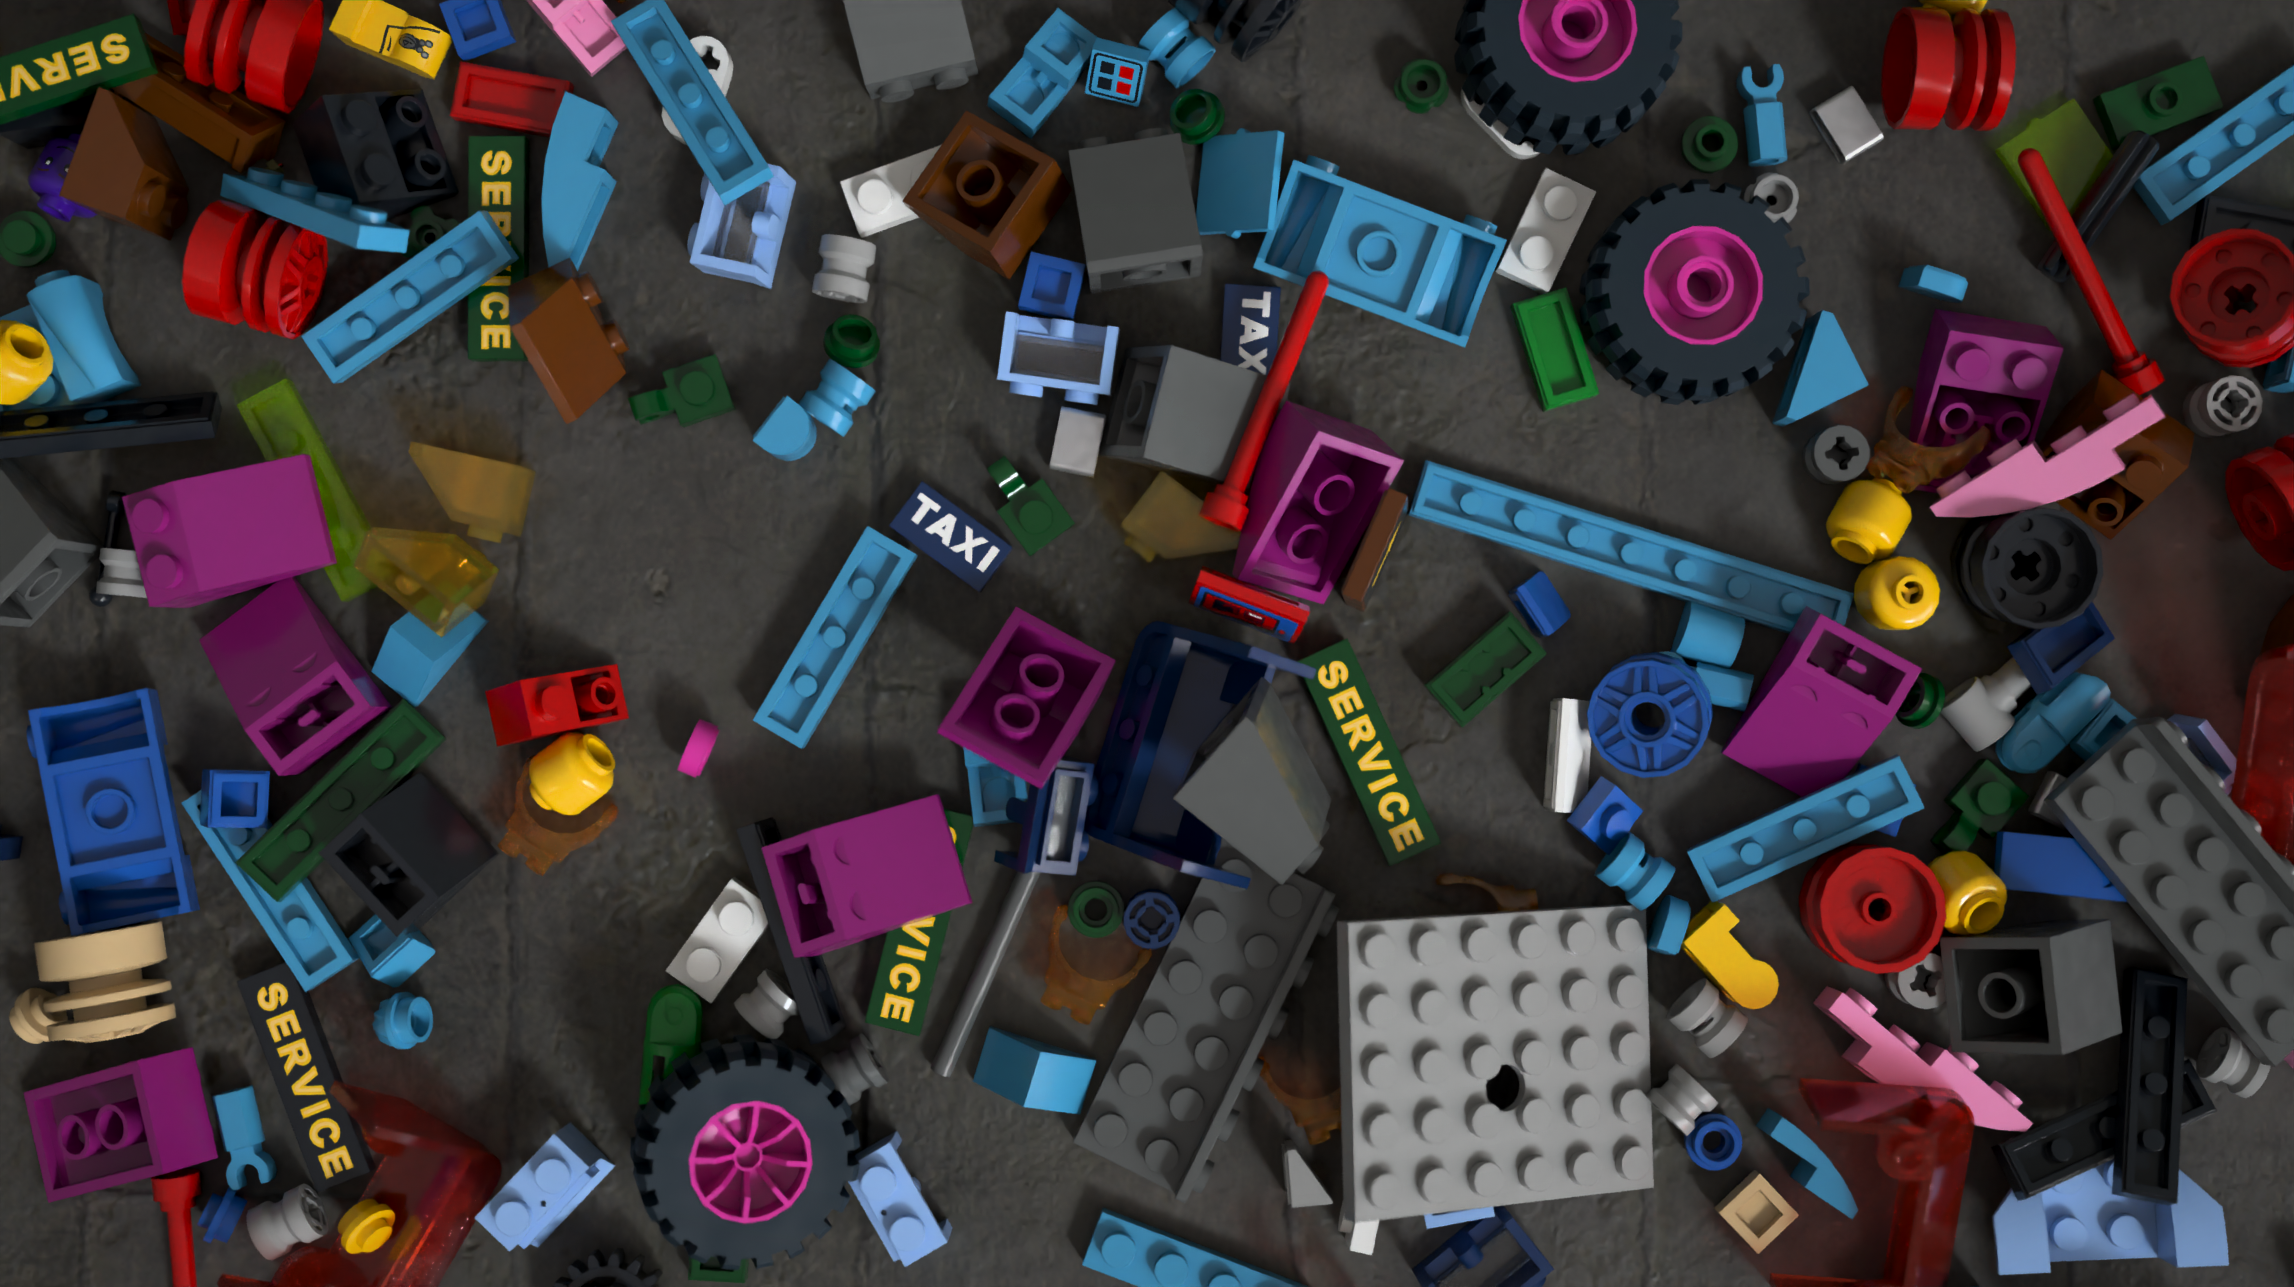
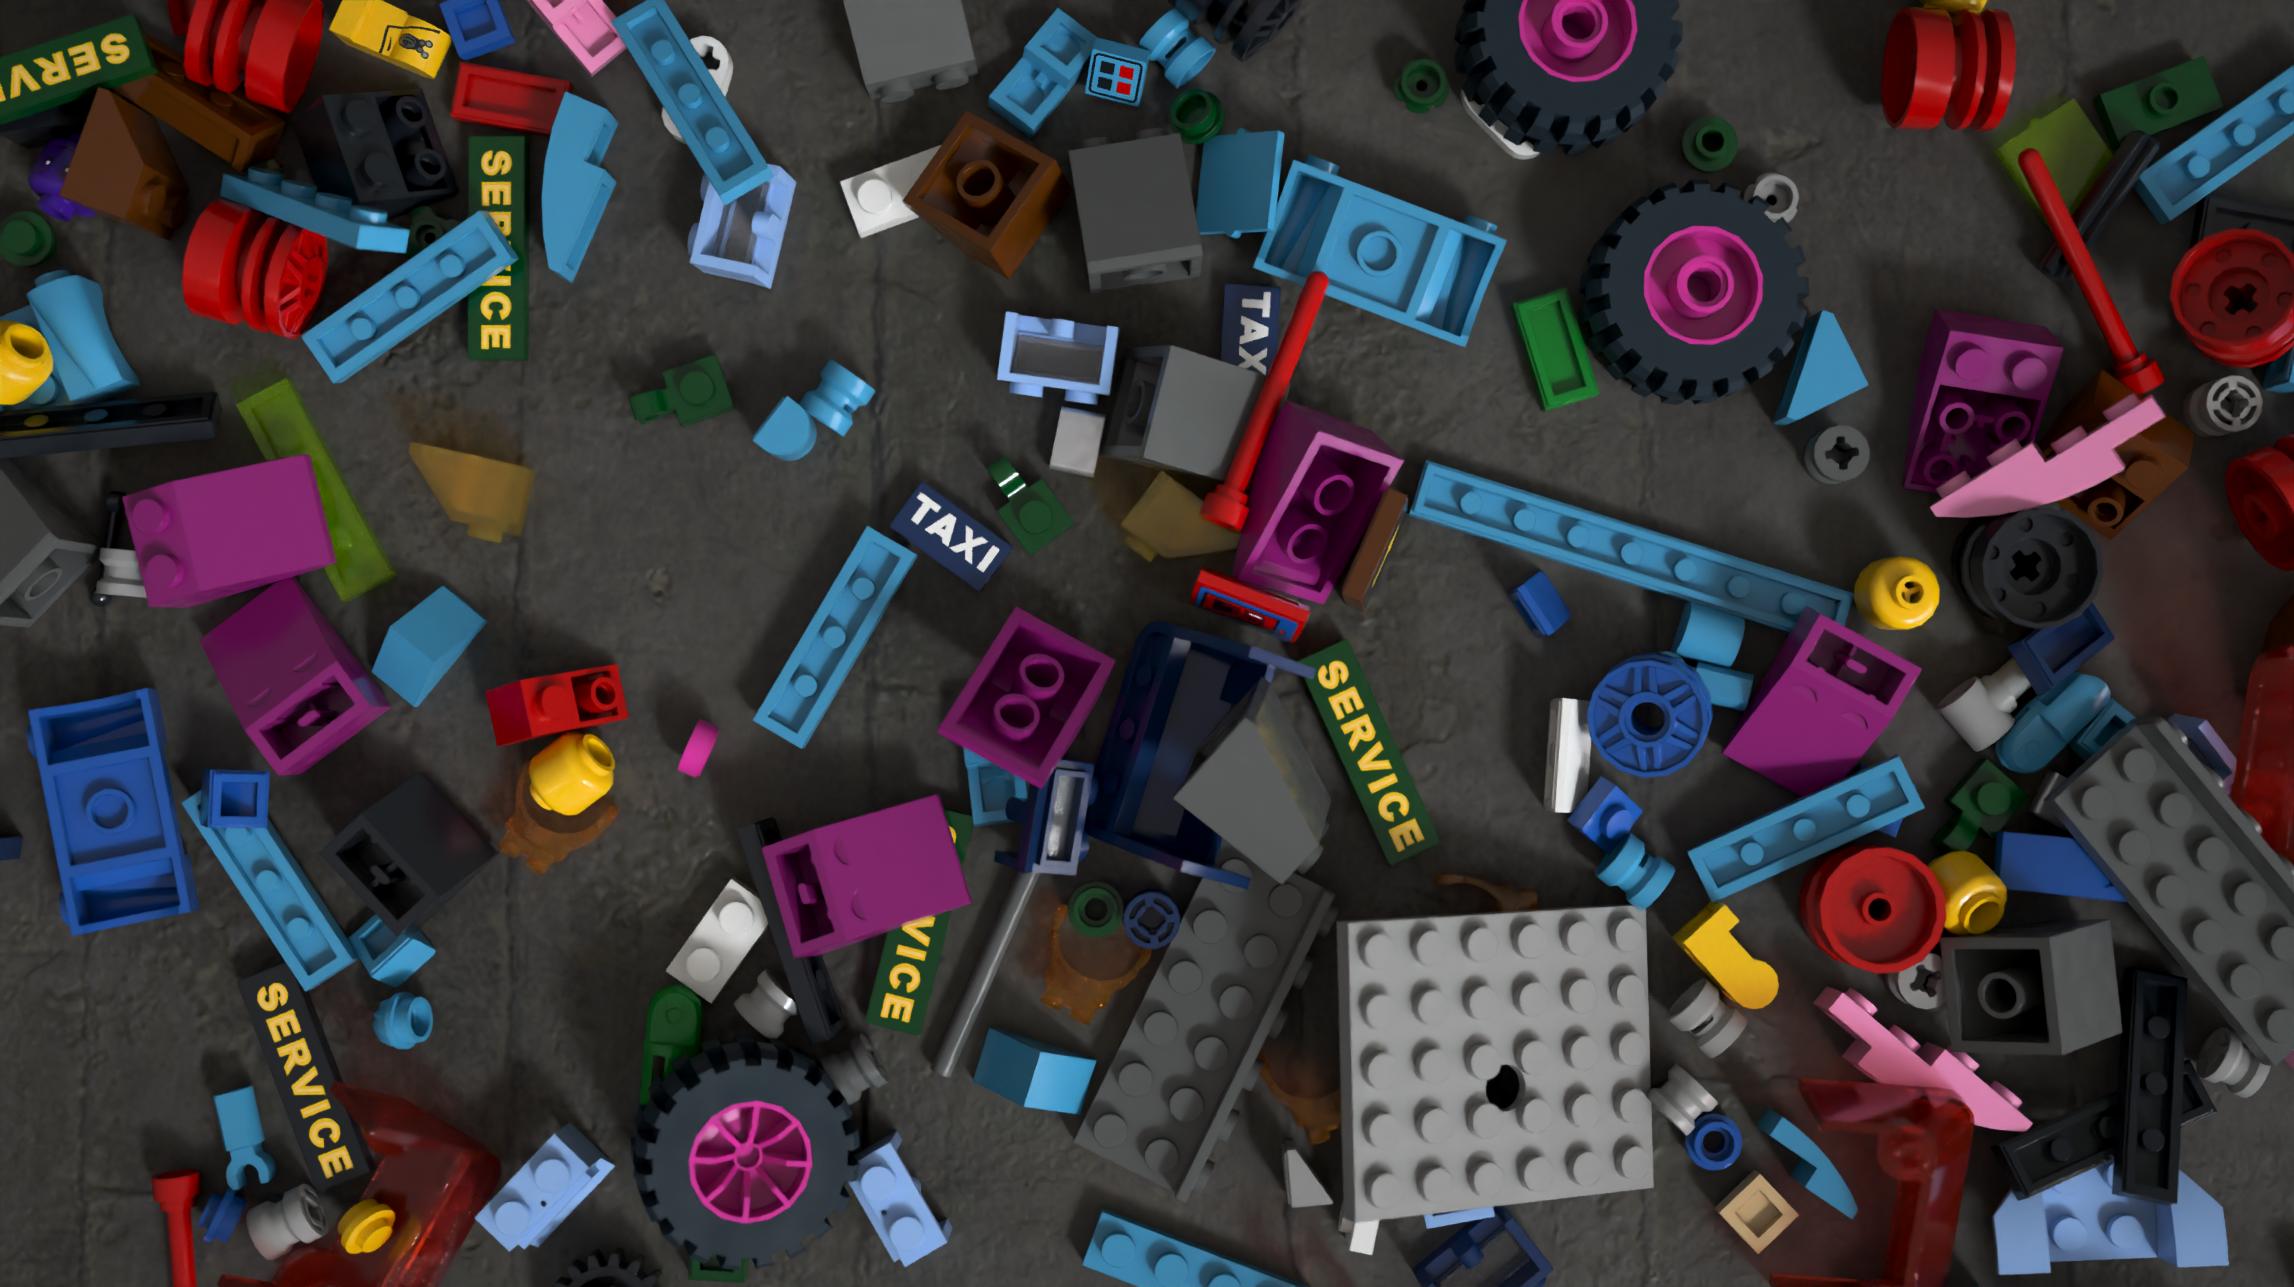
(29, 1017): tan plate -> none
(105, 982): tan wheel -> none
(120, 1124): magenta slope -> none
(351, 786): dark green tile -> none
(427, 574): clear yellow slope -> none
(567, 336): reddish brown slope -> none
(844, 268): light grey wheel -> none
(852, 341): dark green plate -> none
(1052, 286): blue plate -> none
(1485, 669): dark green plate -> none
(1545, 231): white plate -> none
(1669, 926): dark azure tile -> none
(1763, 118): dark azure bar -> none
(1846, 125): flat silver piece -> none
(1868, 520): yellow head -> none
(1913, 463): clear orange helmet -> none
(1922, 702): dark green plate -> none
(1934, 283): dark azure tile -> none

